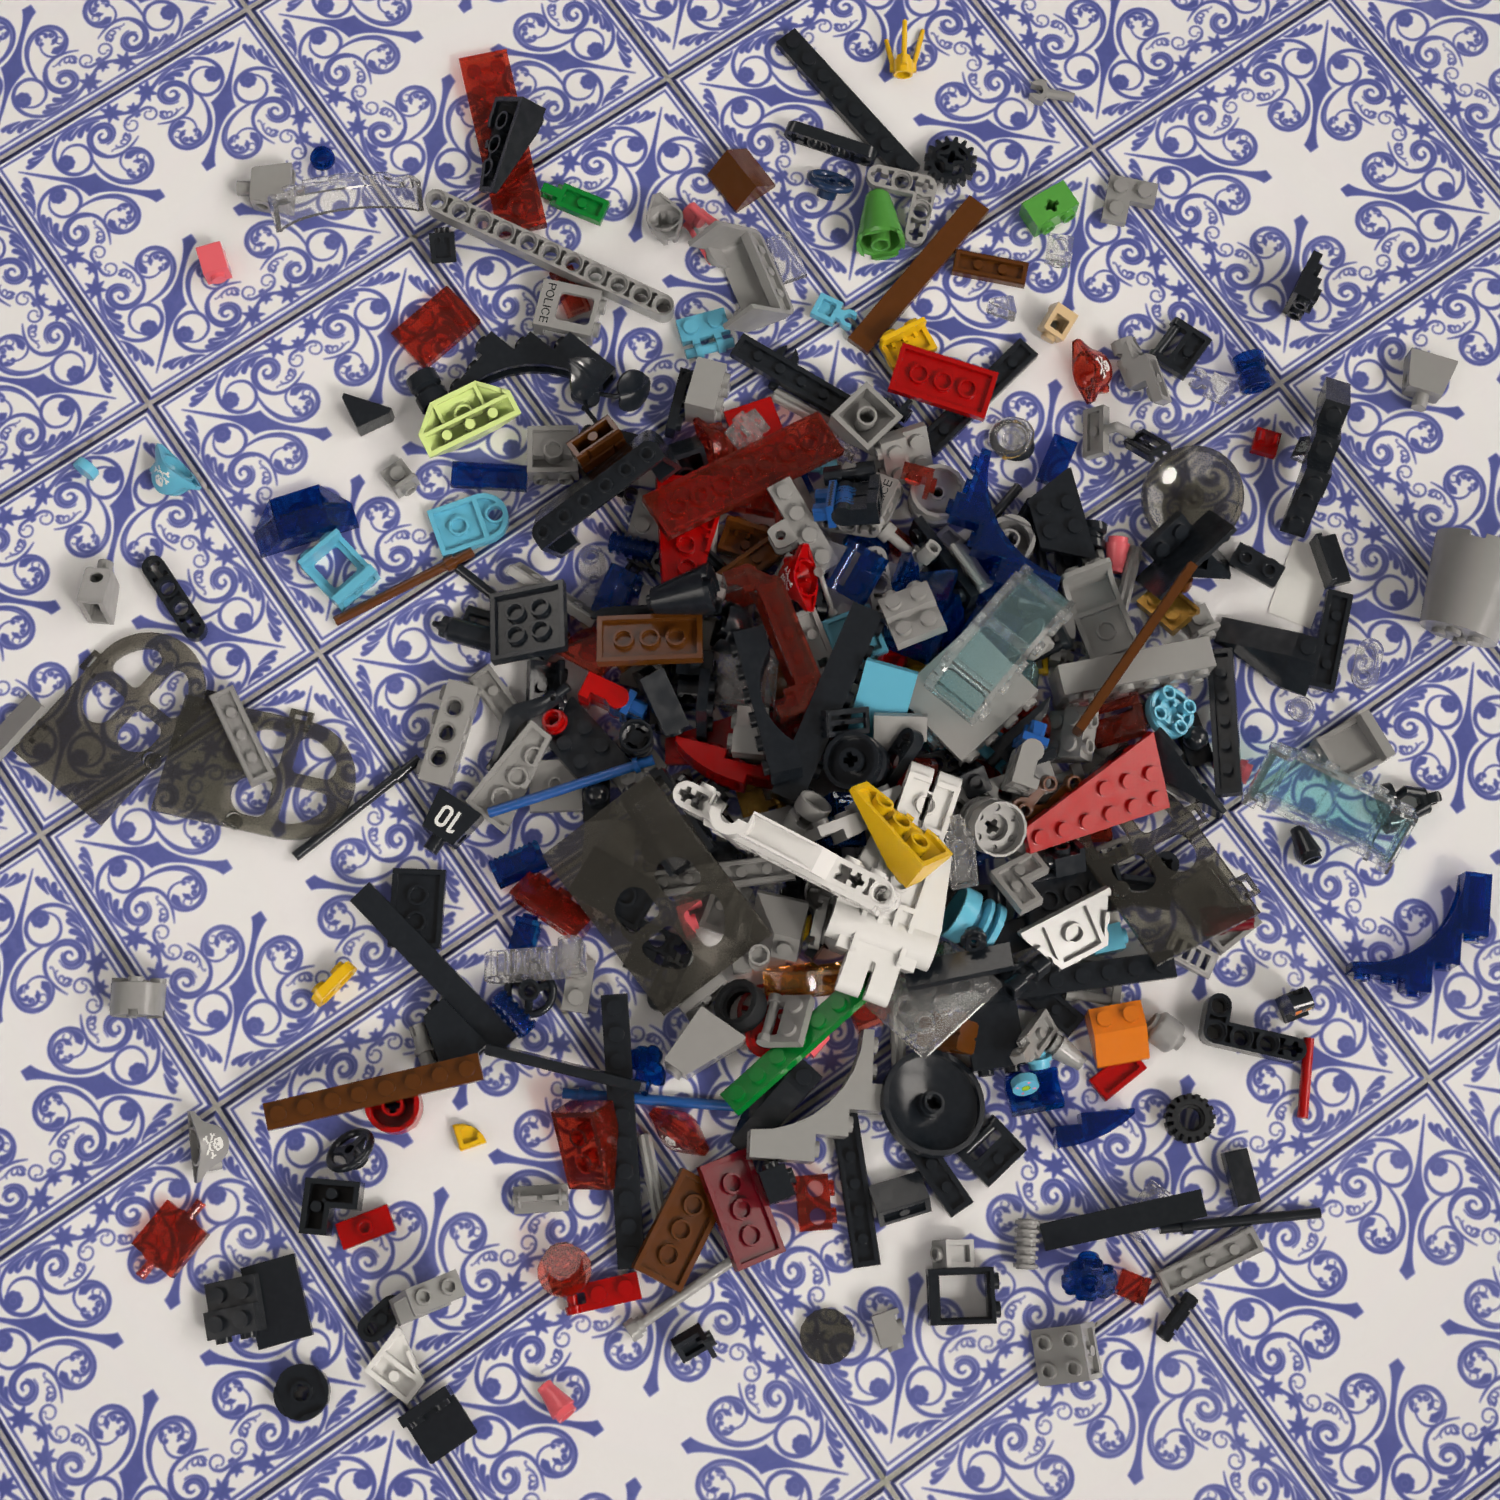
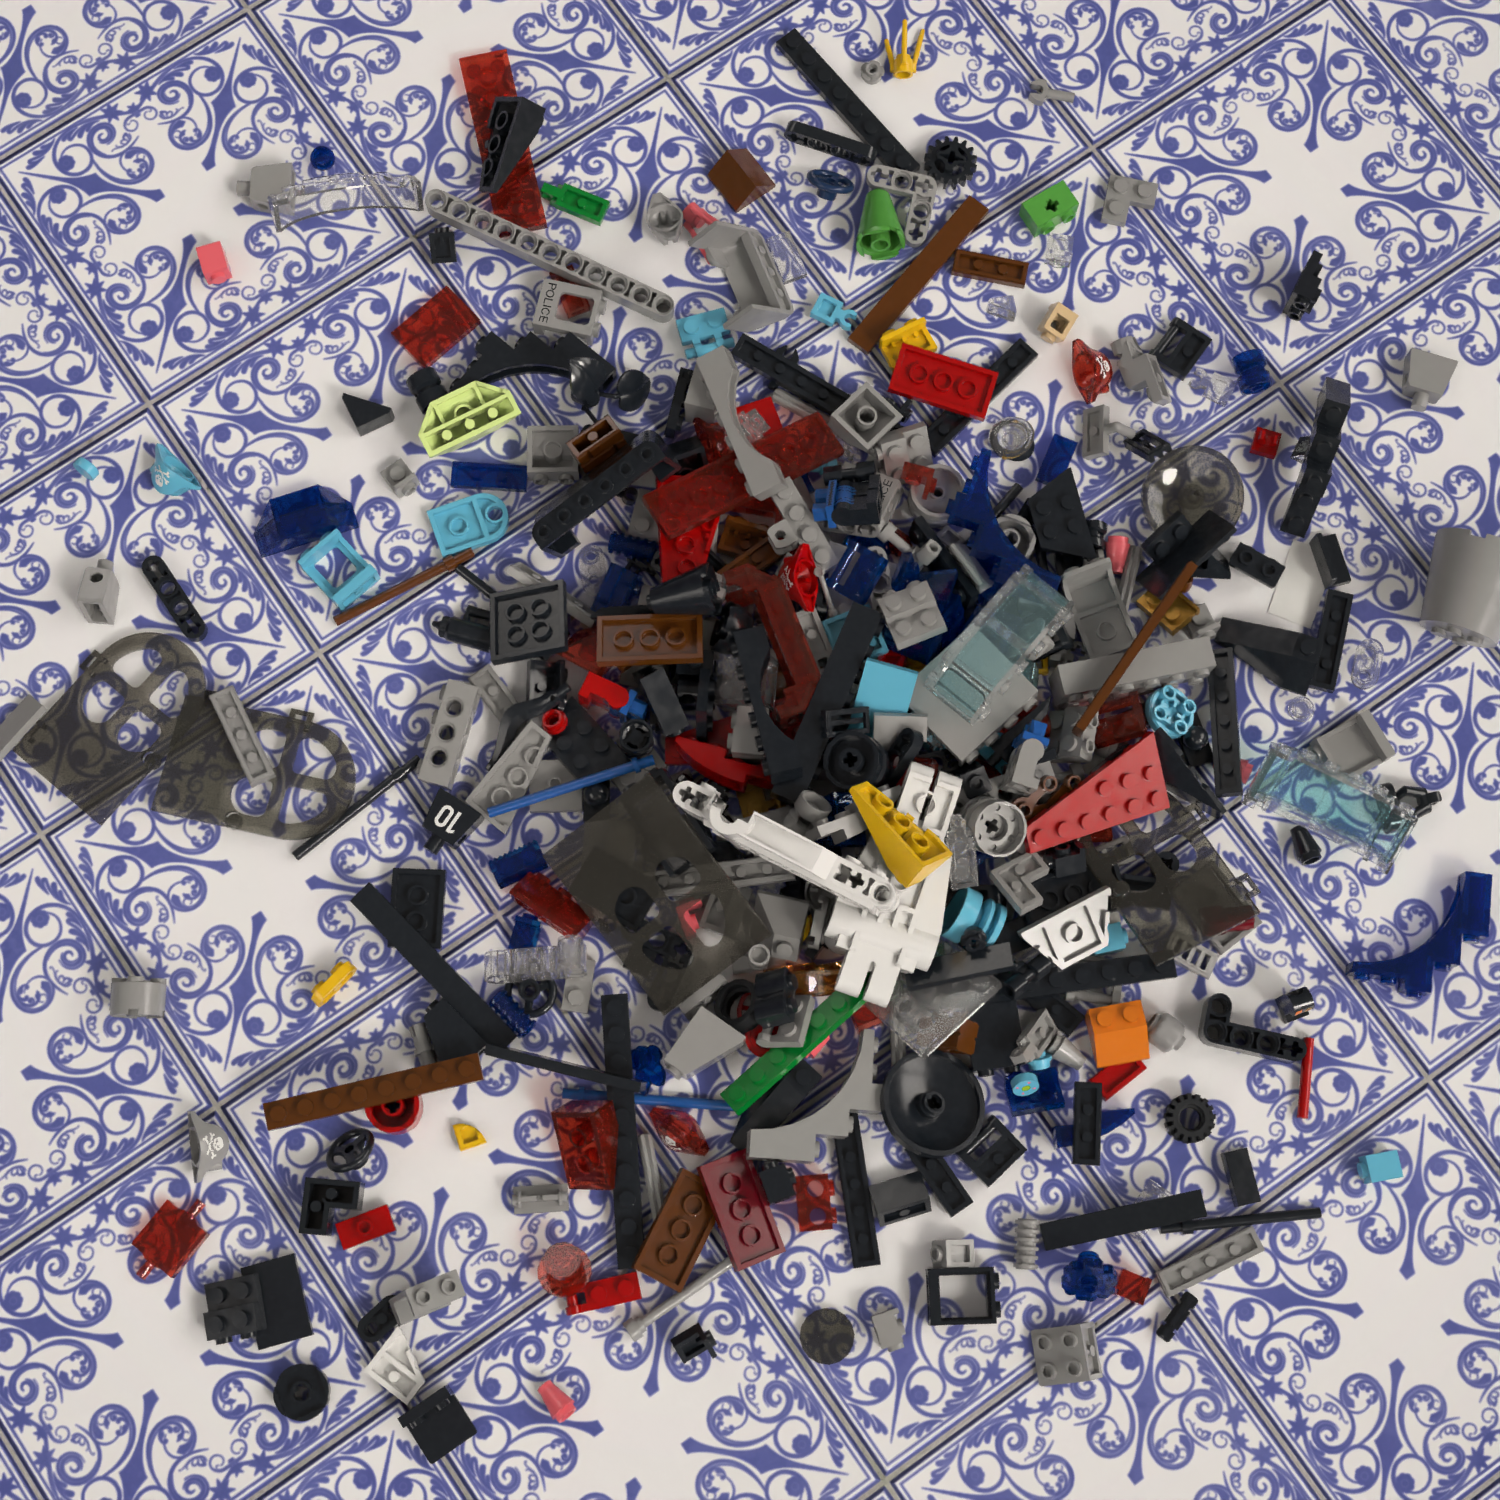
(721, 377): none -> light grey arch
(775, 997): none -> black brick
(872, 78): none -> light grey plate
(1086, 1123): none -> black tile
(1379, 1167): none -> medium azure brick

